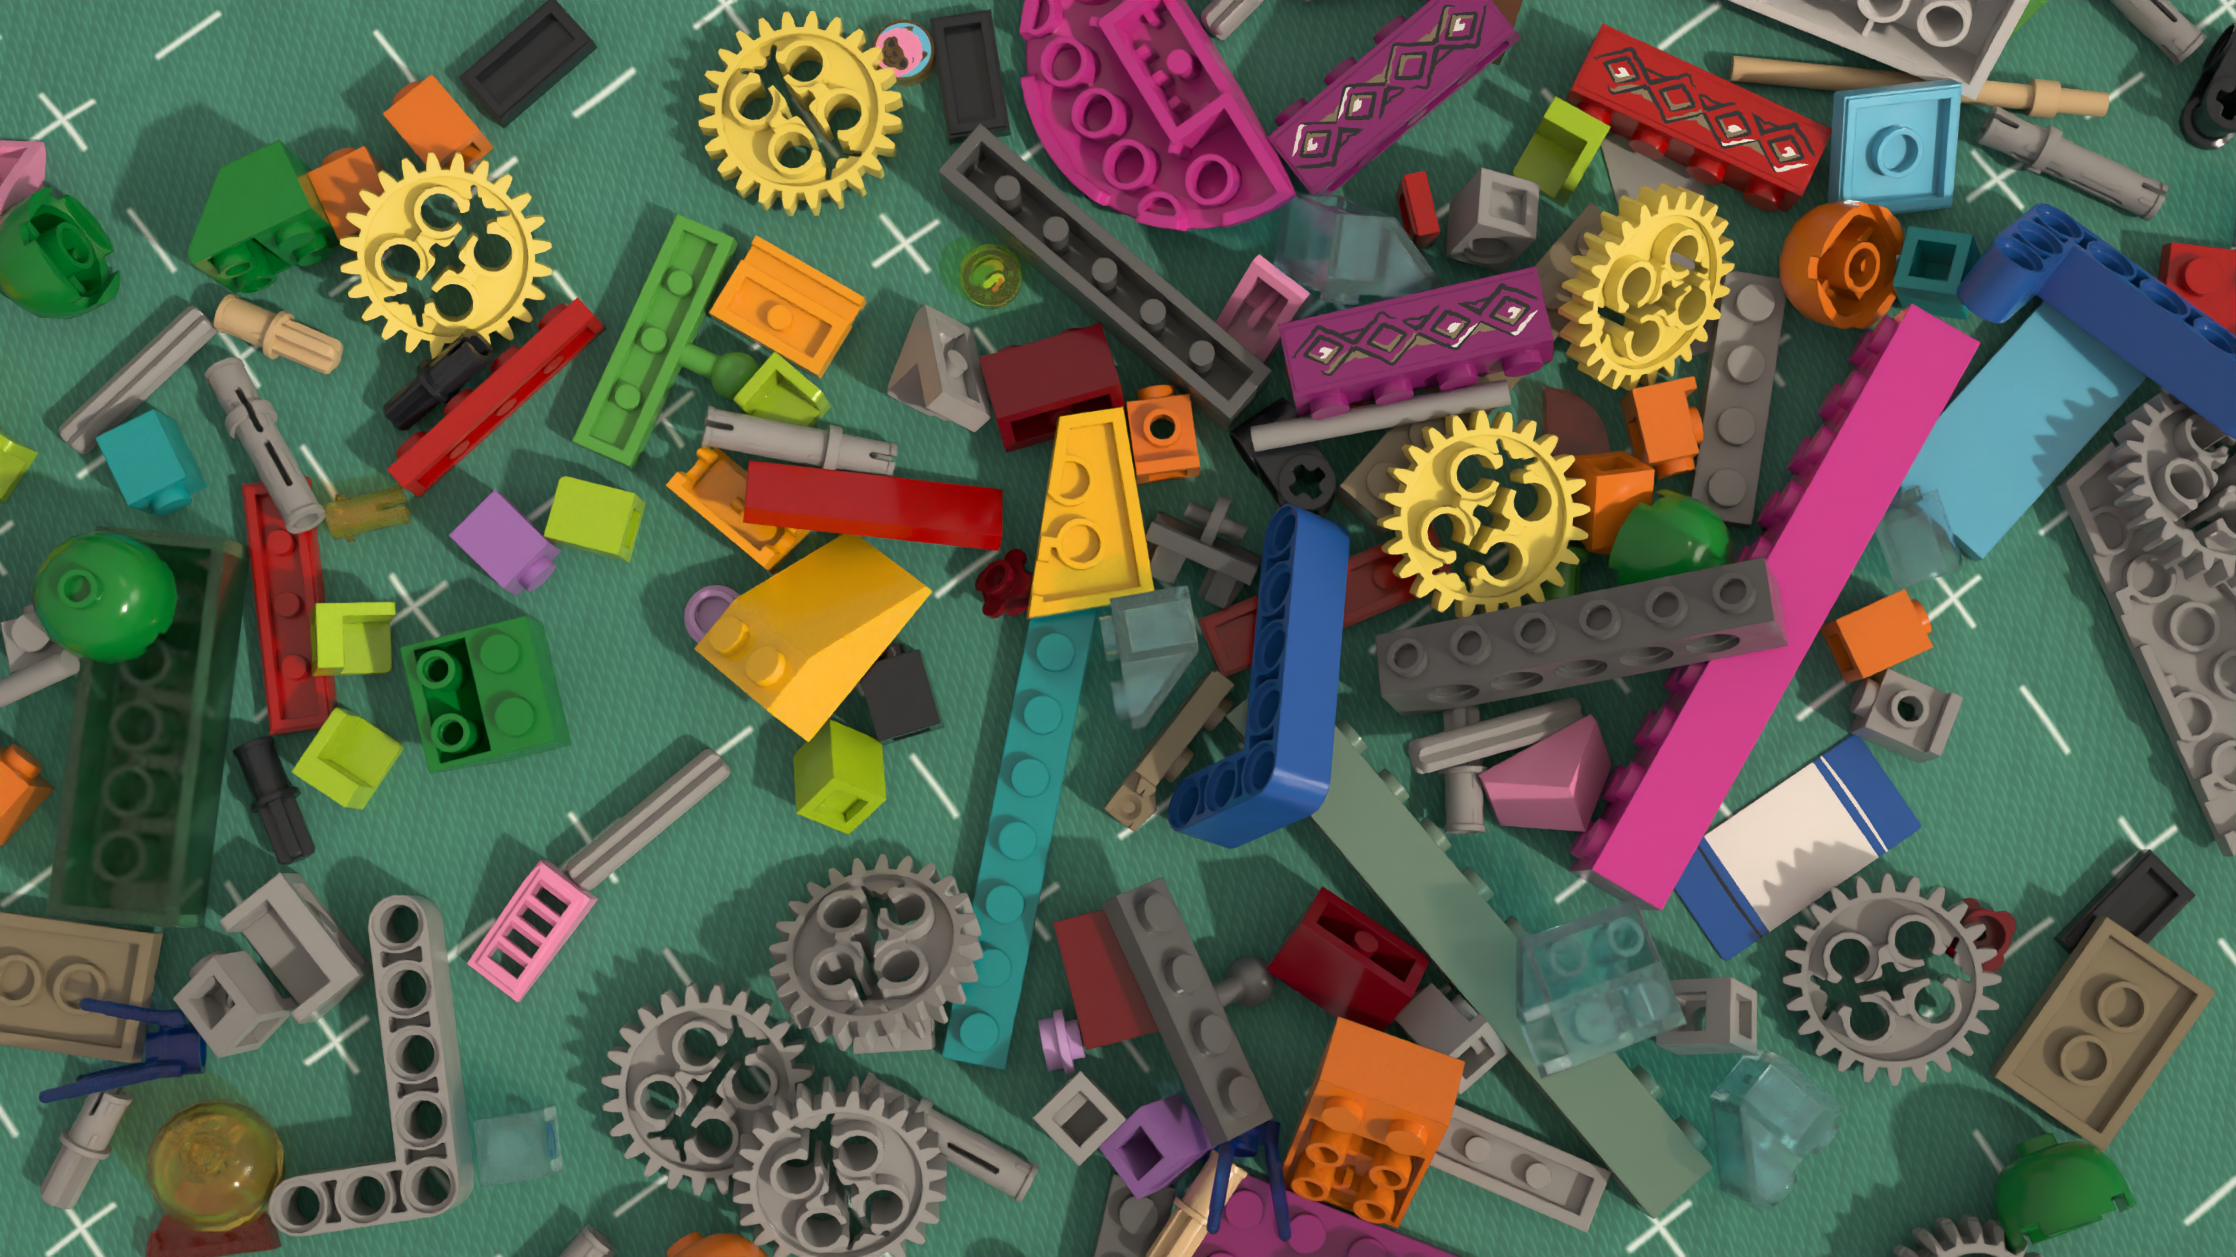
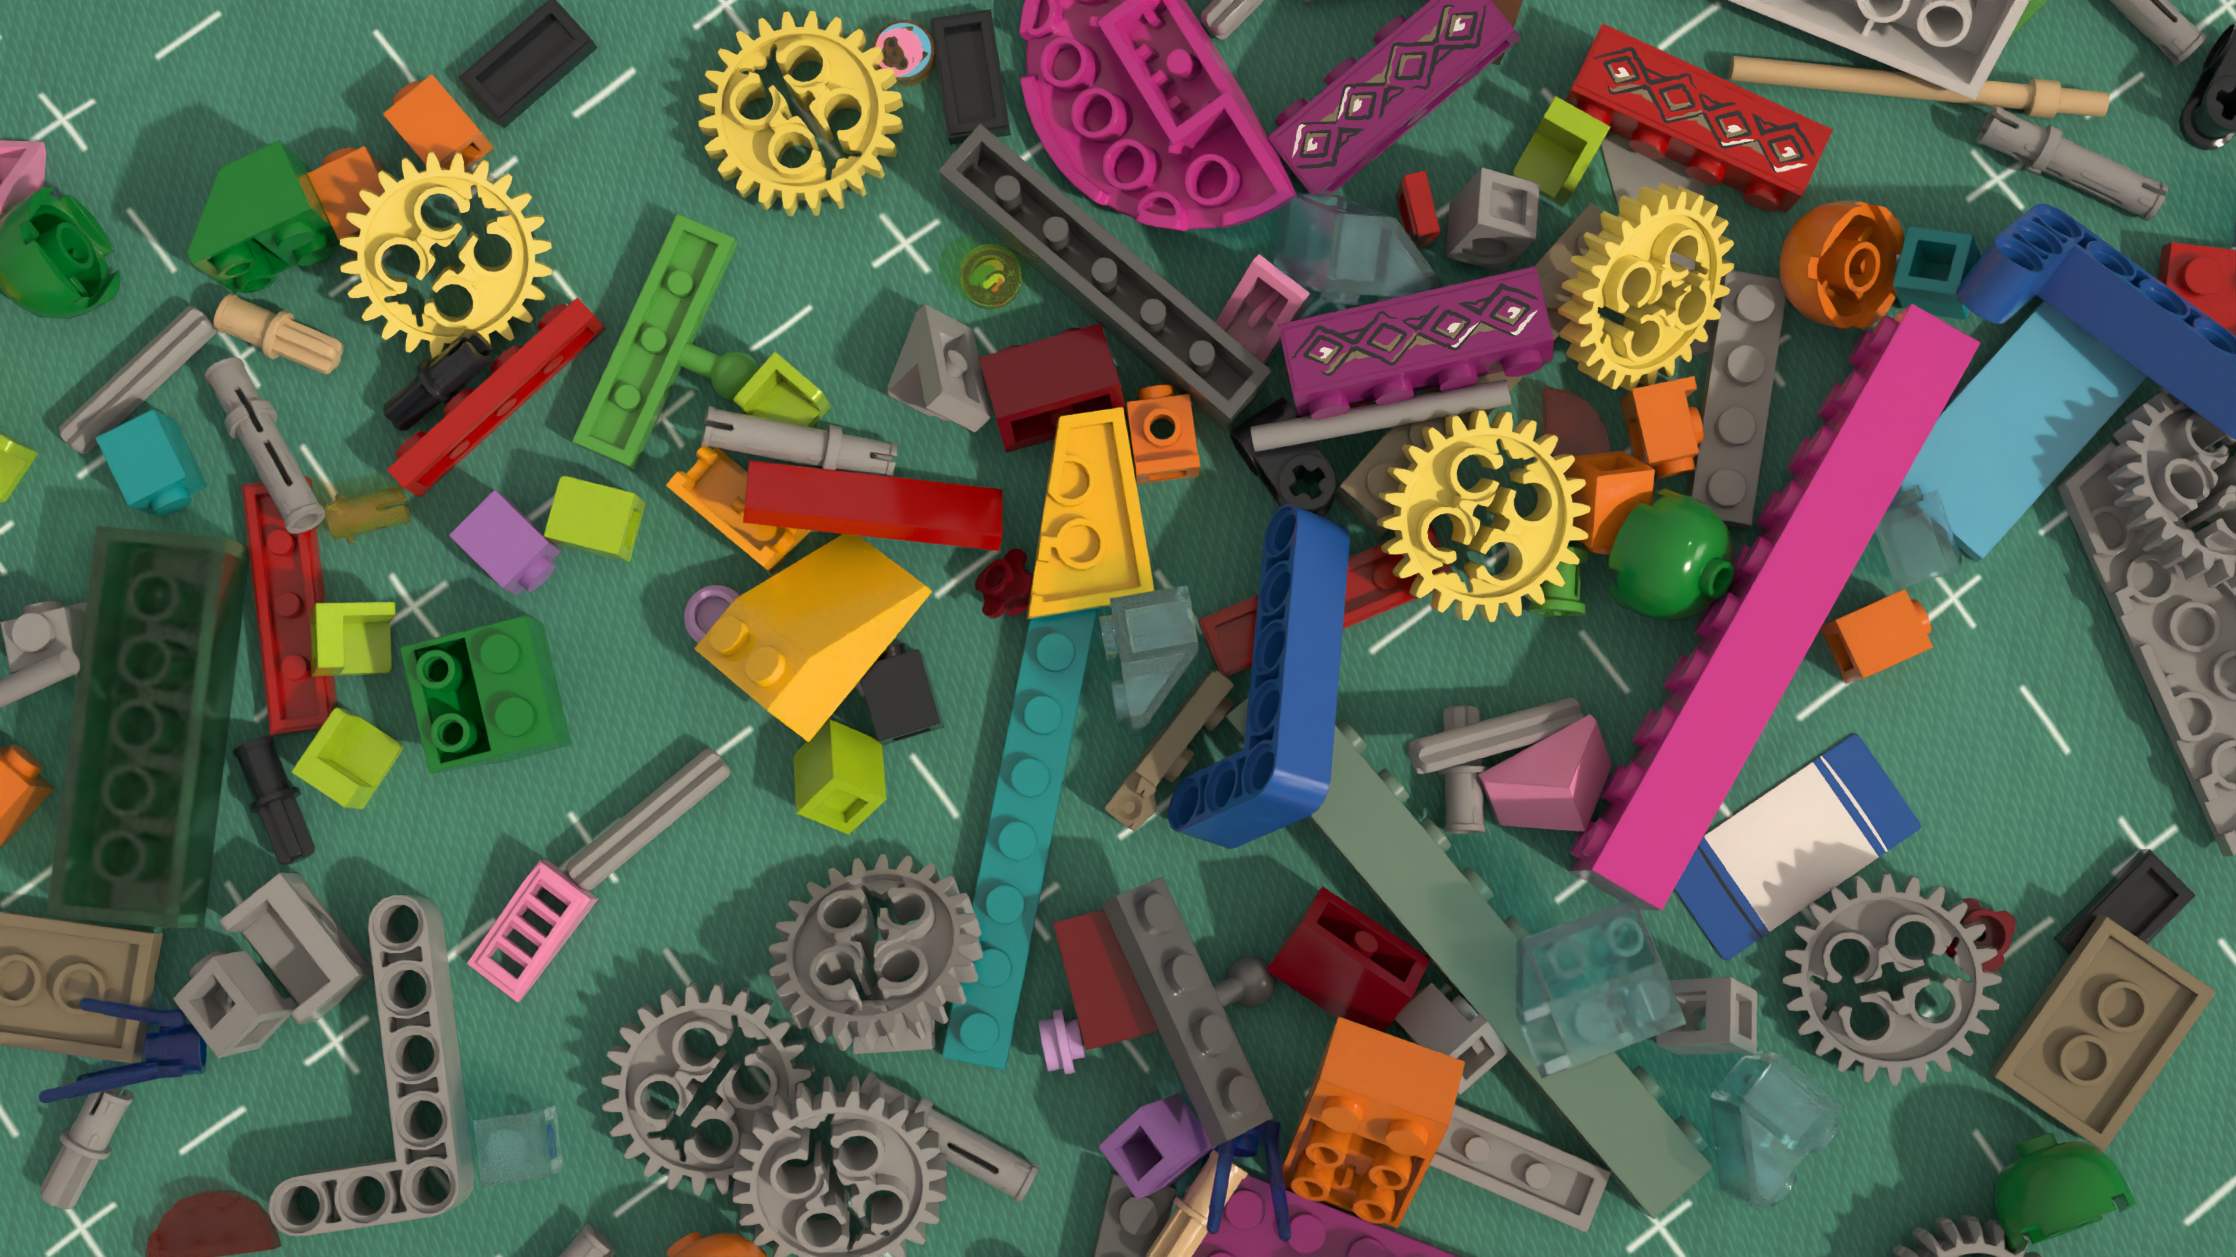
(104, 596): green cylinder -> none
(215, 1165): clear yellow cylinder -> none
(788, 307): light orange plate -> none
(1080, 1117): light grey brick -> none
(1227, 563): dark grey hips -> none
(1582, 639): dark grey brick -> none
(1880, 723): light grey brick -> none
(1896, 145): medium azure tile -> none

